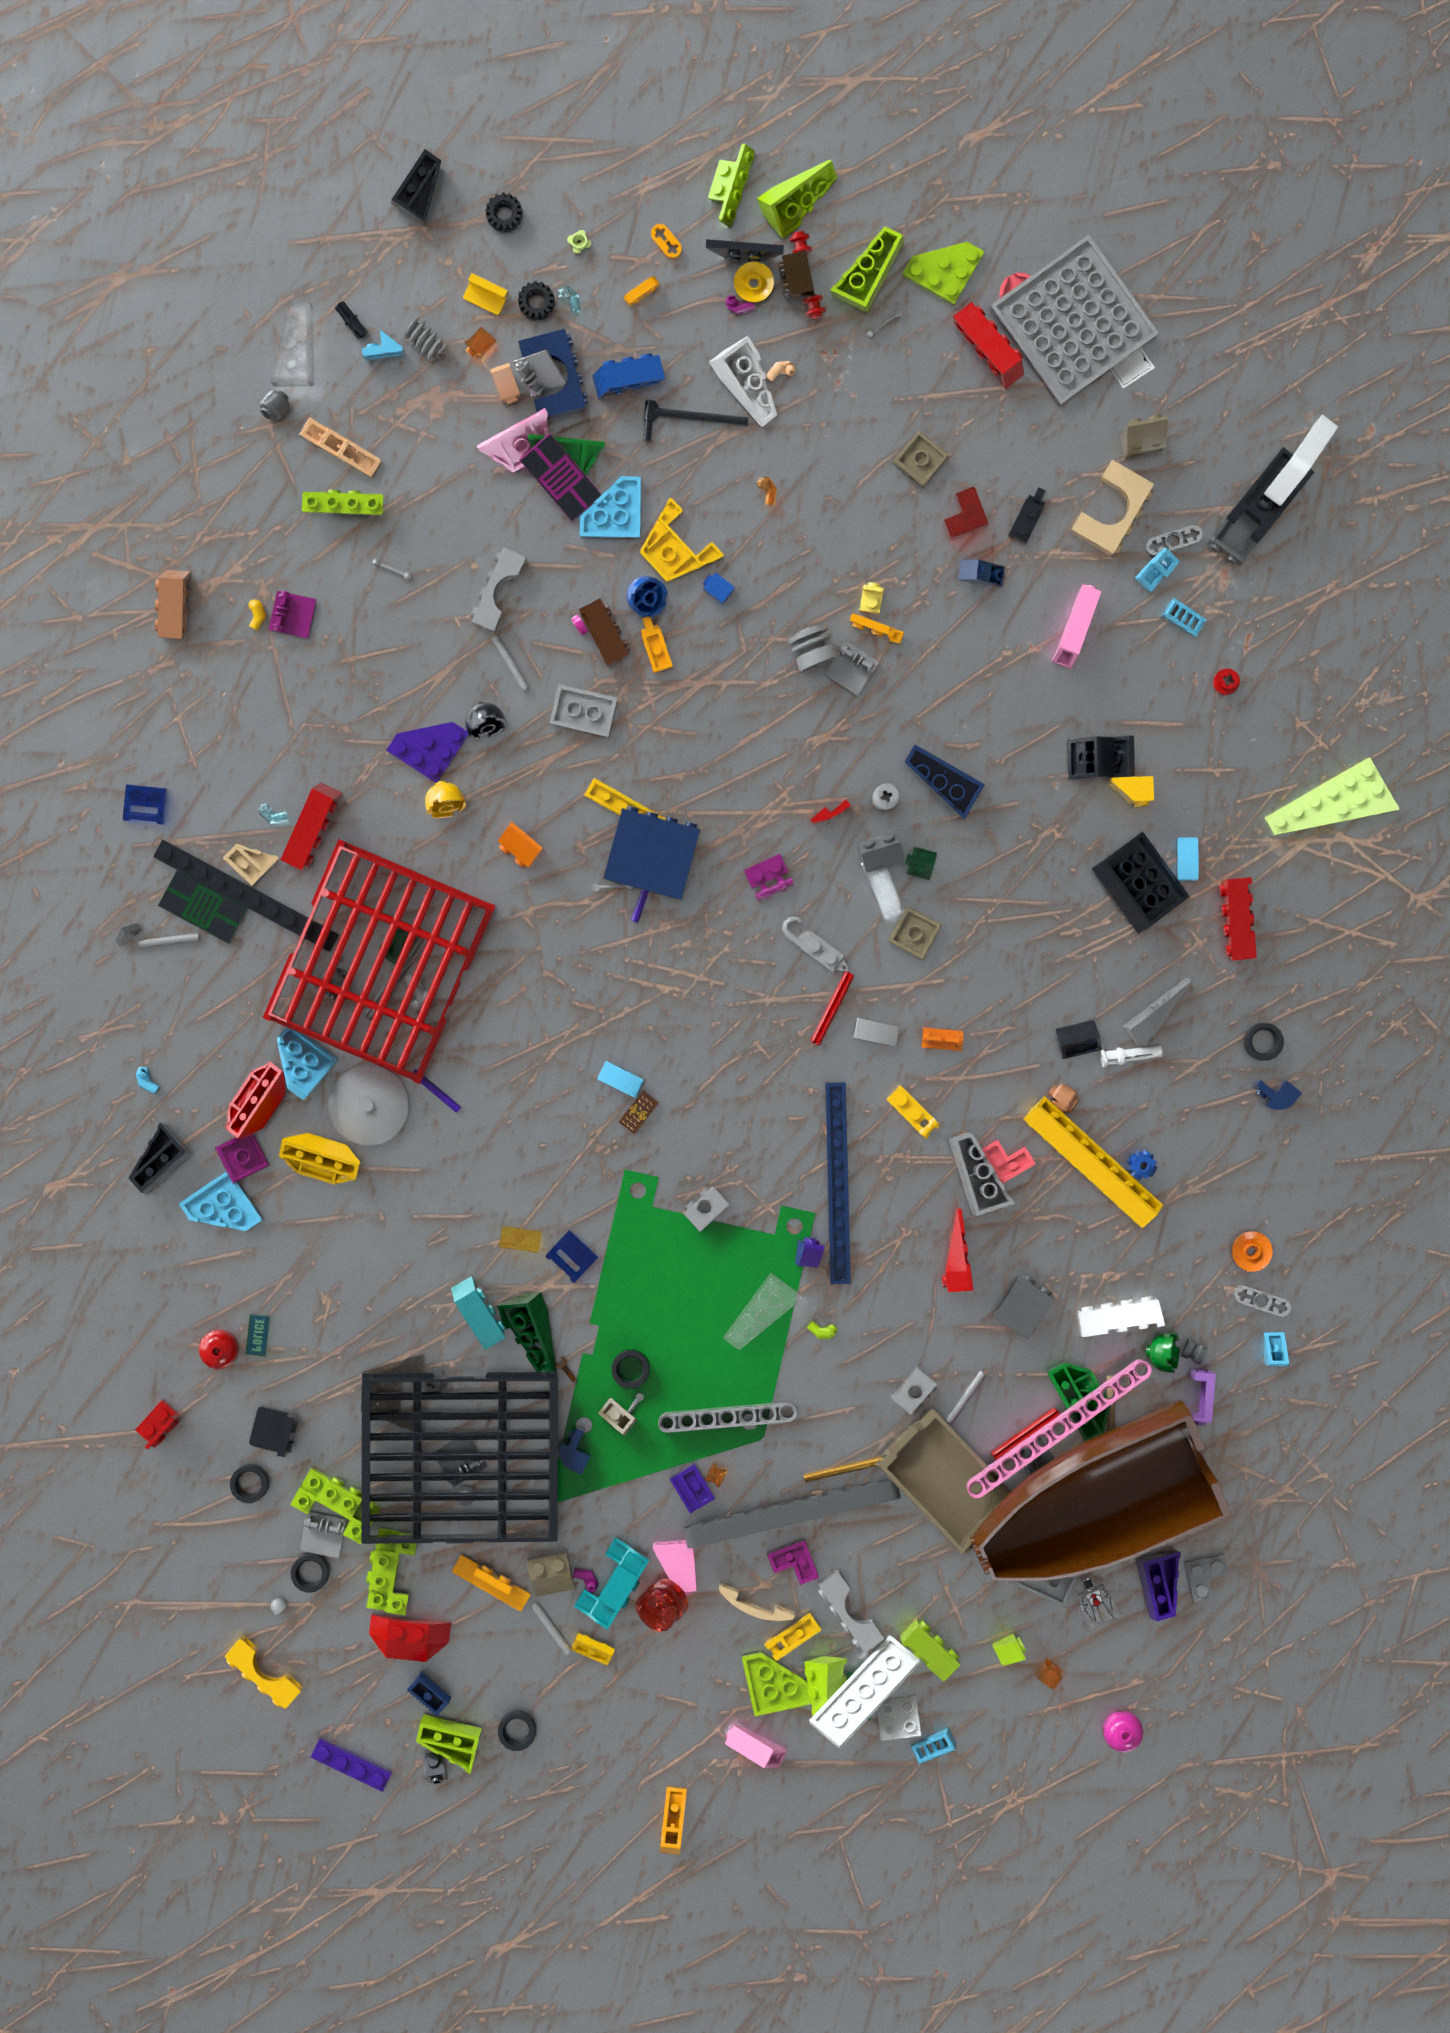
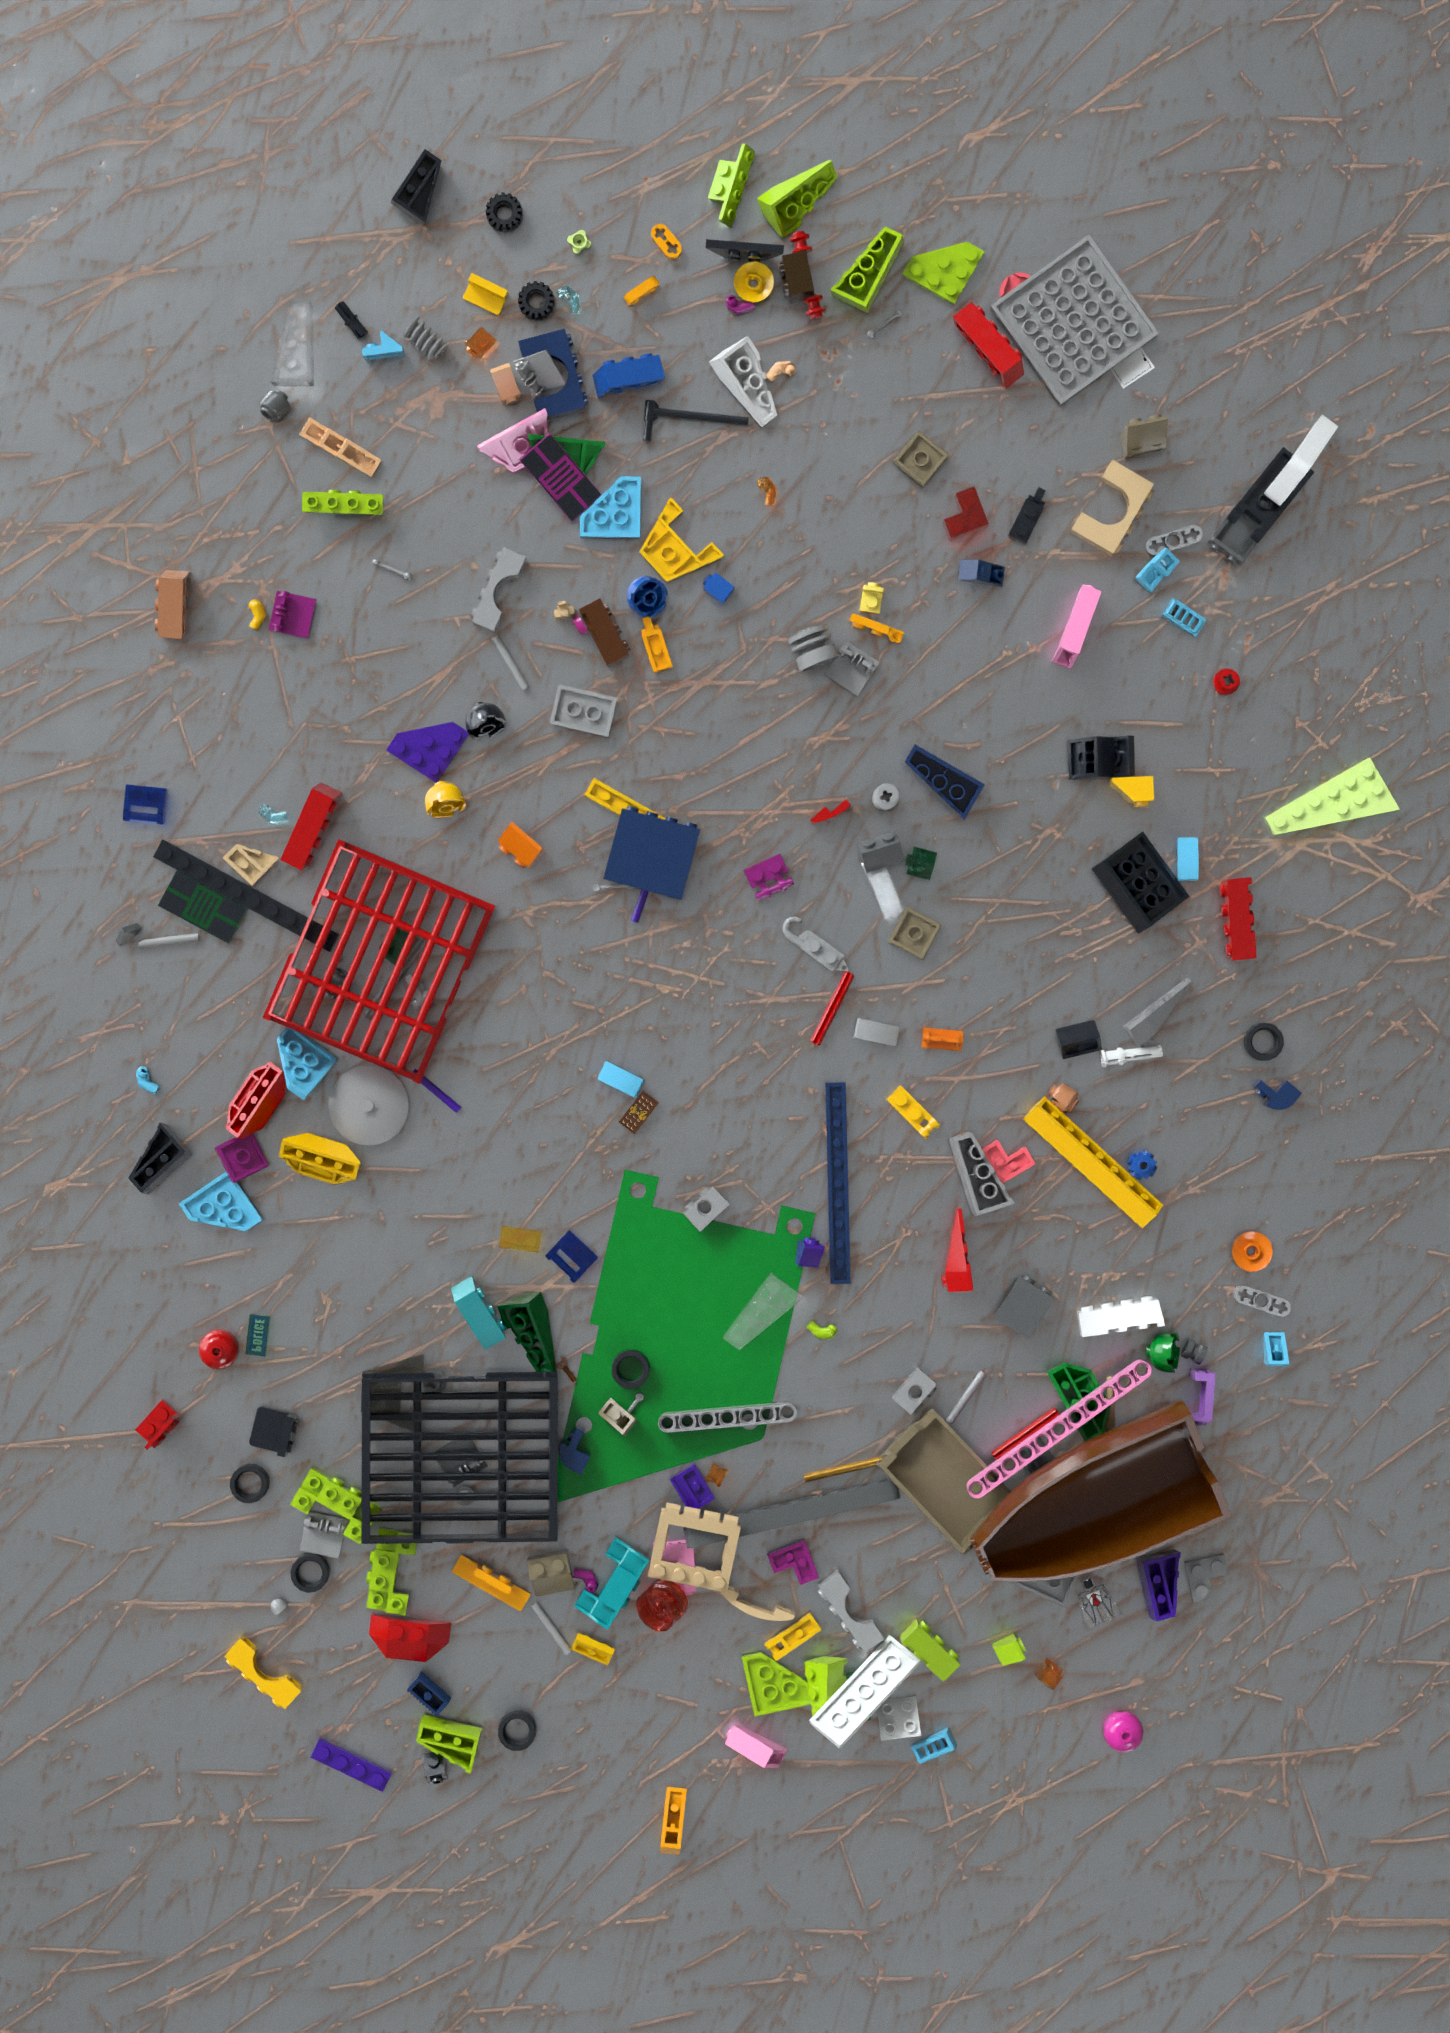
(564, 611): none -> tan plate
(697, 1575): none -> tan hinge

